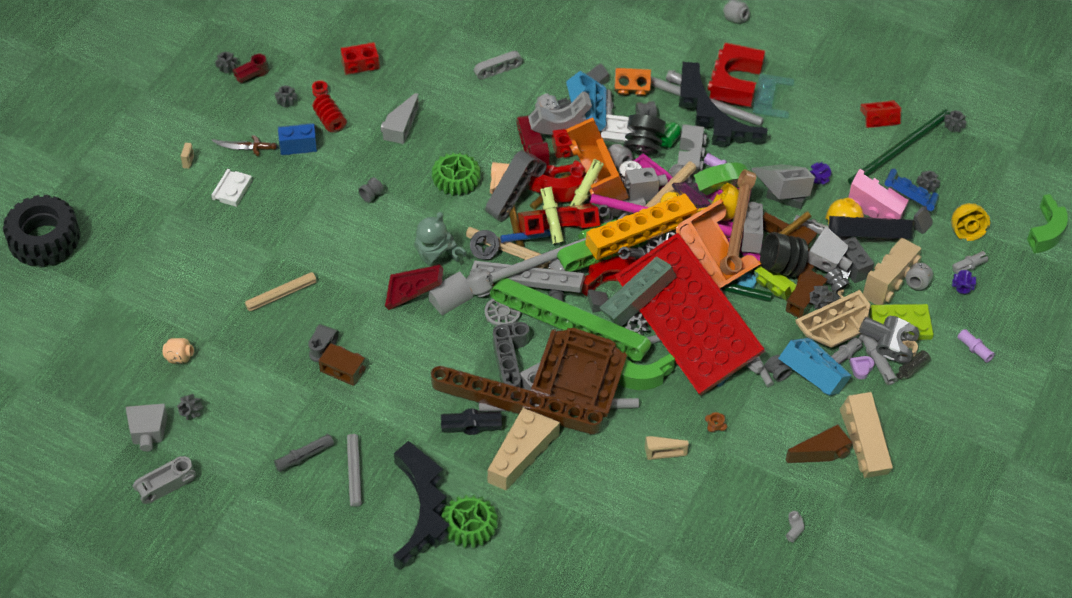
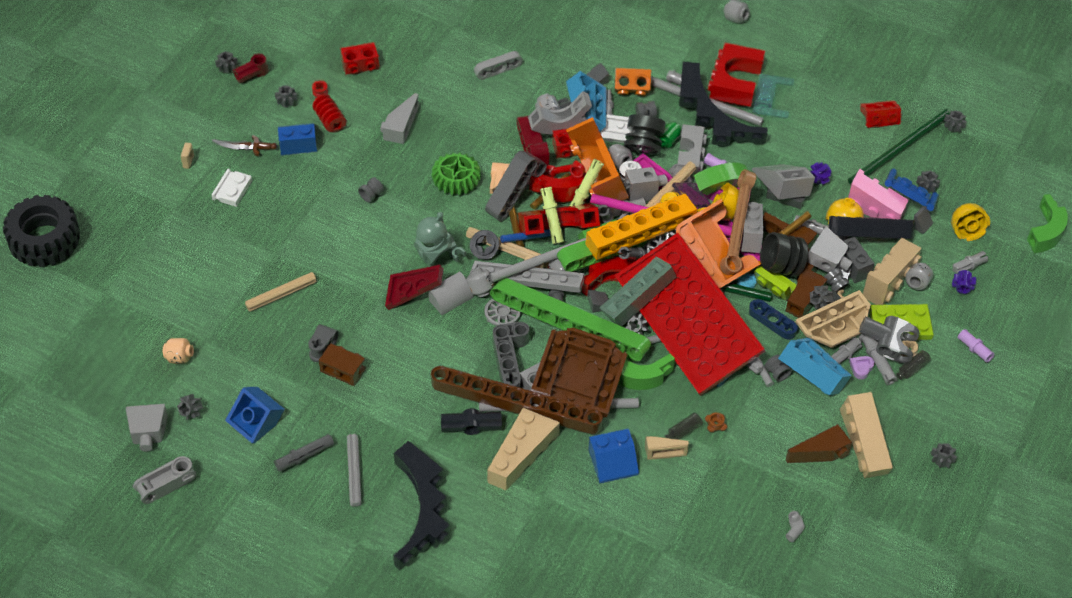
(254, 413): none -> blue slope
(472, 528): bright green gear -> none
(613, 456): none -> blue slope
(684, 427): none -> clear smoke cylinder
(769, 311): none -> dark blue beam
(943, 455): none -> dark grey gear

